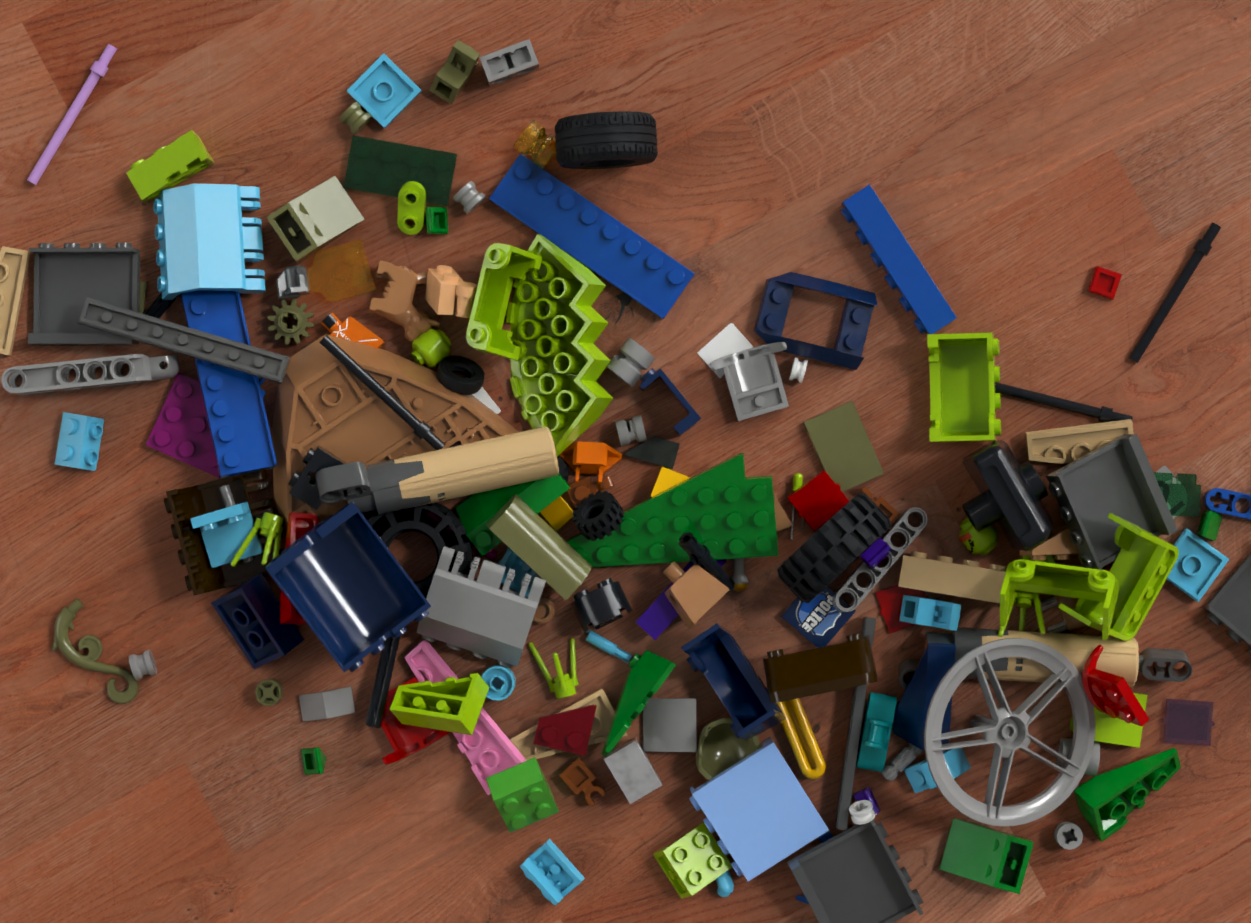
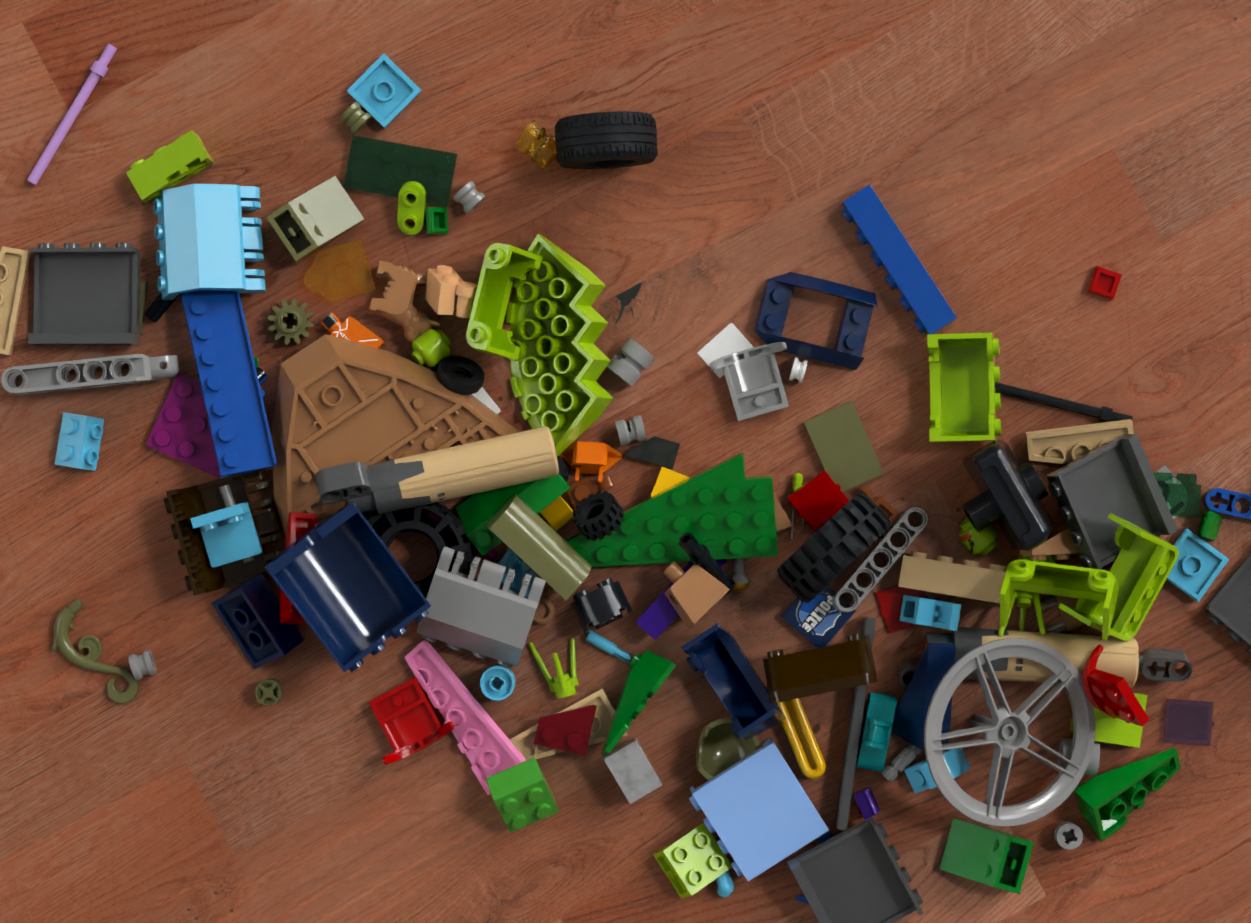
(183, 340): dark grey tile -> none
(272, 529): lime plant -> none
(292, 282): dark grey piece -> none
(300, 482): black brick -> none
(313, 760): green slope -> none
(327, 704): light grey slope -> none
(382, 682): black axle -> none
(421, 429): black bar -> none
(442, 705): lime wedge -> none
(455, 72): olive brick -> none
(509, 62): light grey brick -> none
(551, 872): medium azure bracket -> none
(579, 778): dark orange plate -> none
(591, 236): blue plate -> none
(650, 377): dark blue panel -> none
(670, 725): light grey slope -> none
(861, 812): white bush -> none
(876, 553): dark purple piece -> none
(1201, 249): black bar -> none

